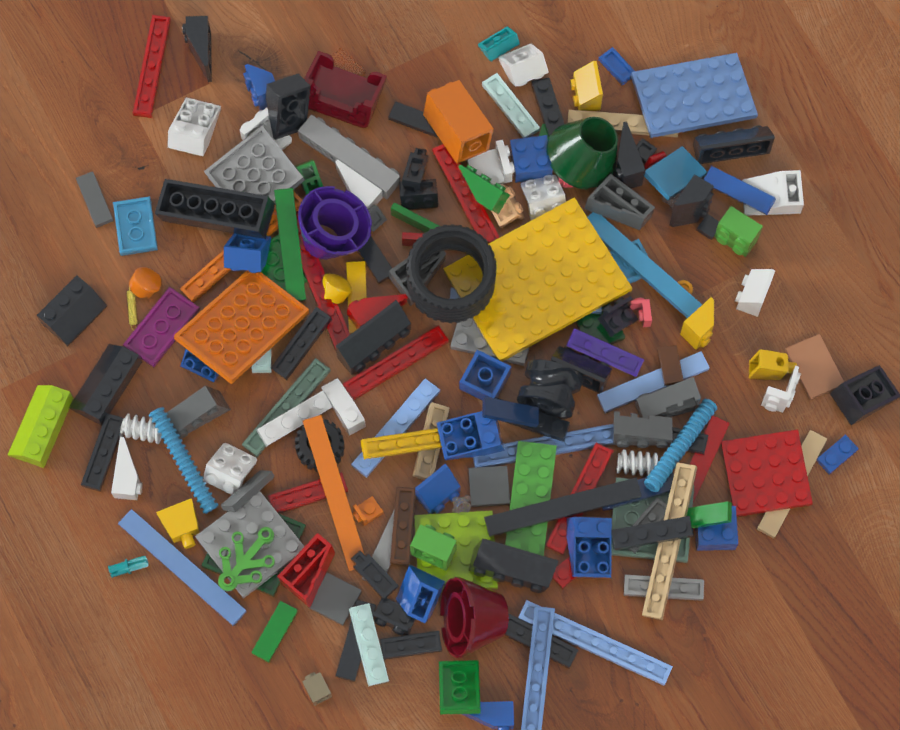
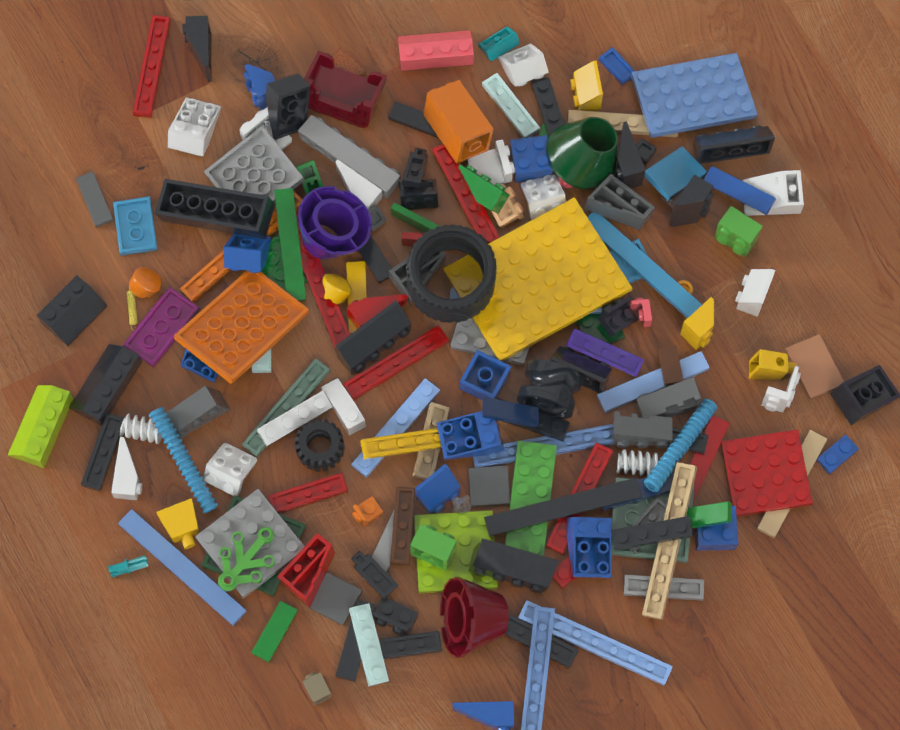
(247, 491): dark grey tile -> none
(301, 343): black plate -> none
(333, 488): orange tile -> none
(419, 593): blue slope -> none
(436, 50): none -> coral slope
(459, 687): green tile -> none
(653, 159): red arm -> none
(708, 227): black tile -> none

